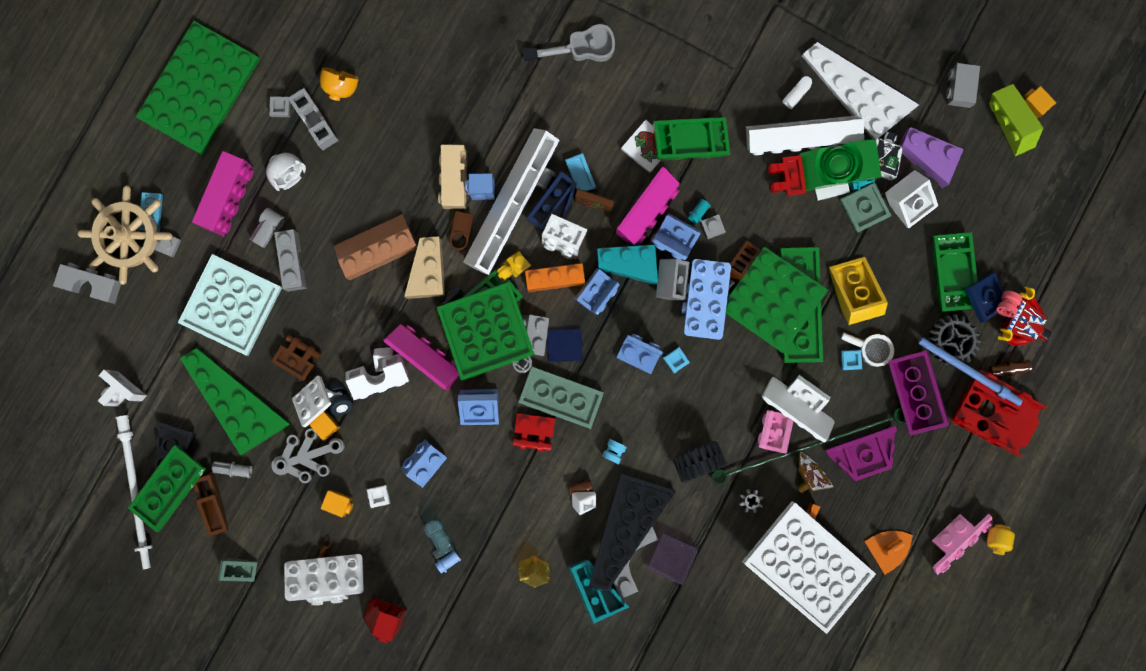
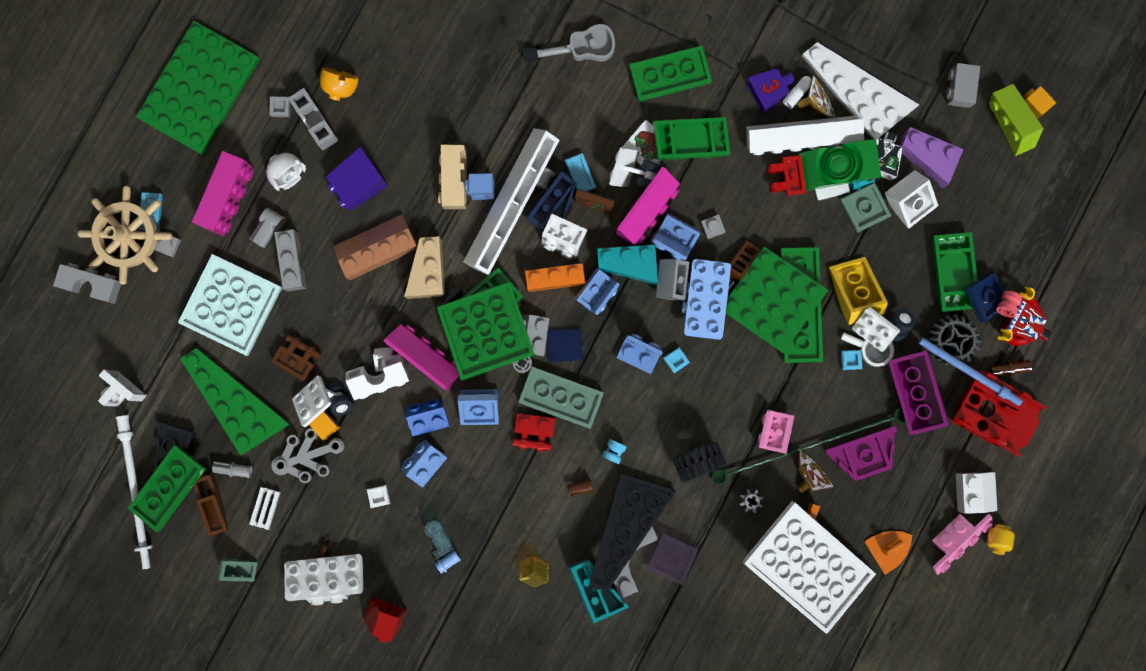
(258, 504): none -> white tile
(337, 503): light orange brick -> none
(355, 180): none -> dark purple slope
(427, 417): none -> bracket
(461, 226): reddish brown piece -> none
(513, 265): yellow plate -> none
(583, 501): white slope -> none
(625, 167): none -> white plate
(670, 73): none -> green plate
(697, 213): teal pin -> none
(769, 88): none -> dark purple torso
(802, 404): white bracket -> none
(817, 99): none -> shield
(881, 331): none -> white plate
(976, 492): none -> white slope

